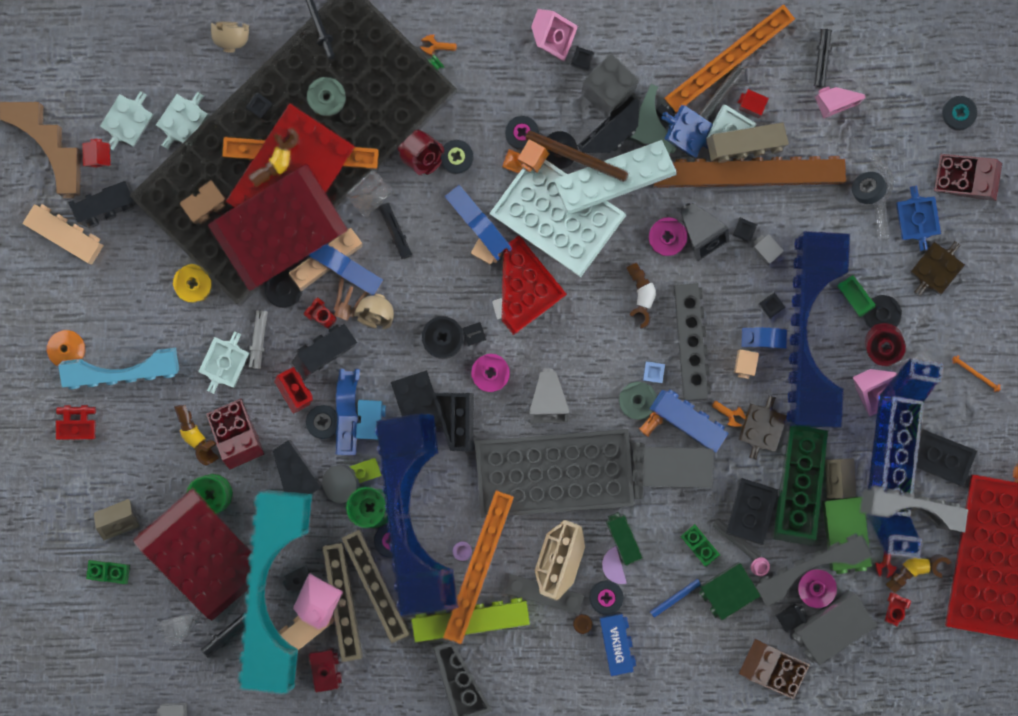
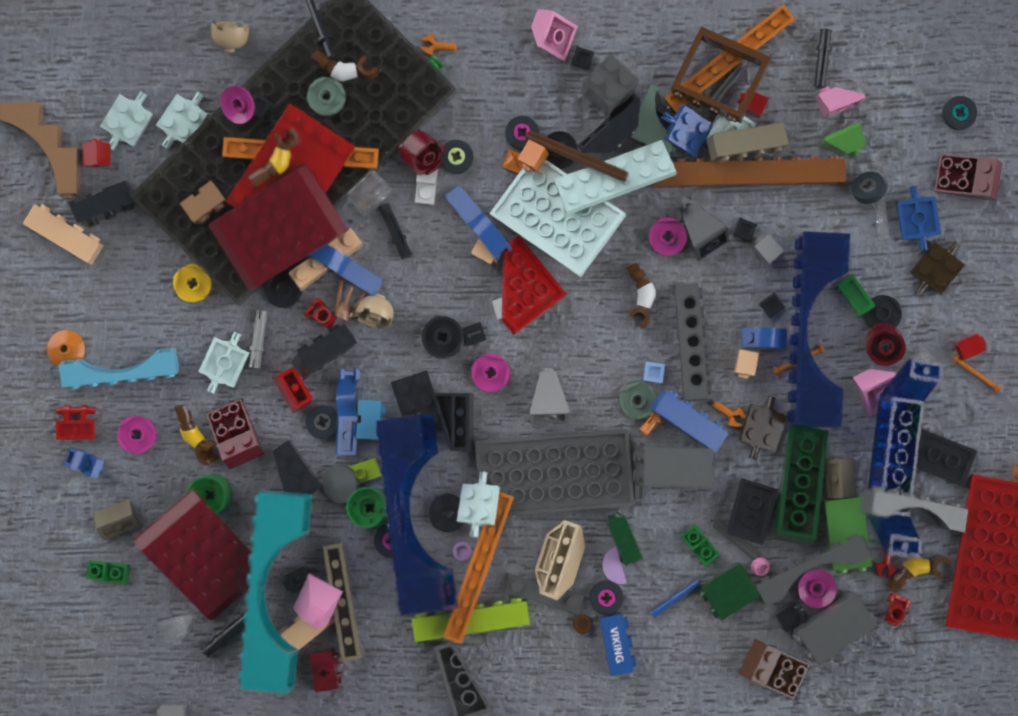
(84, 462): none -> blue brick
(126, 432): none -> dark pink plate
(231, 104): none -> dark pink dish
(344, 71): none -> reddish brown piece
(376, 585): dark tan brick -> none
(426, 188): none -> white slope
(438, 507): none -> black plate
(478, 504): none -> light aqua plate
(733, 48): none -> reddish brown window
(776, 370): none -> orange axle
(845, 142): none -> bright green slope
(970, 346): none -> red brick

